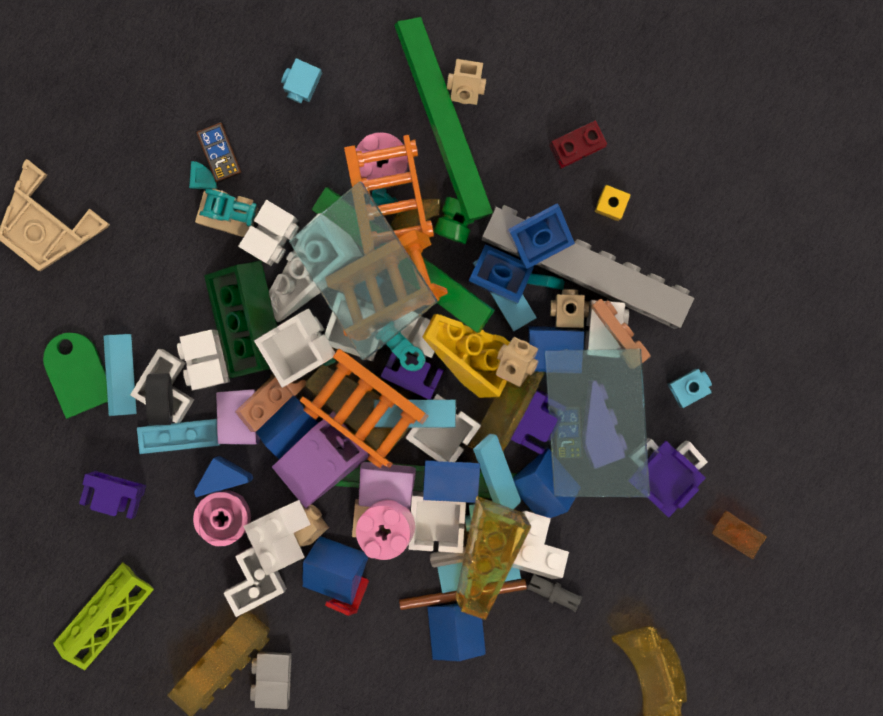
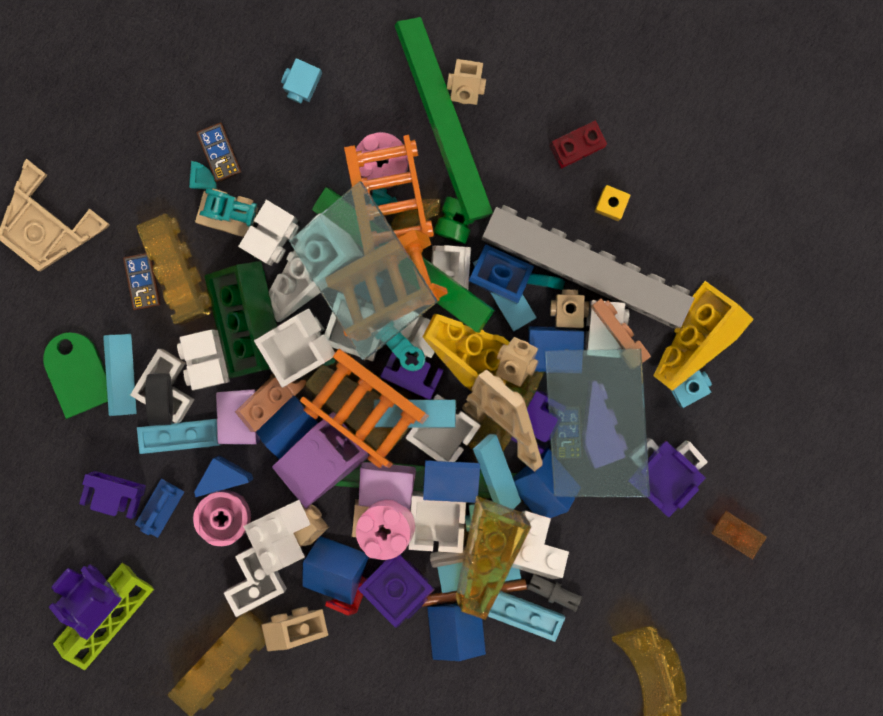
(84, 600): none -> dark purple panel
(141, 281): none -> tile
(159, 508): none -> blue hinge
(174, 269): none -> clear yellow wedge
(272, 680): light grey brick -> none
(294, 630): none -> tan brick
(397, 590): none -> dark purple panel
(453, 262): none -> white hinge
(508, 410): none -> tan wing
(527, 616): none -> medium azure tile
(541, 236): blue slope -> none
(707, 330): none -> yellow wedge

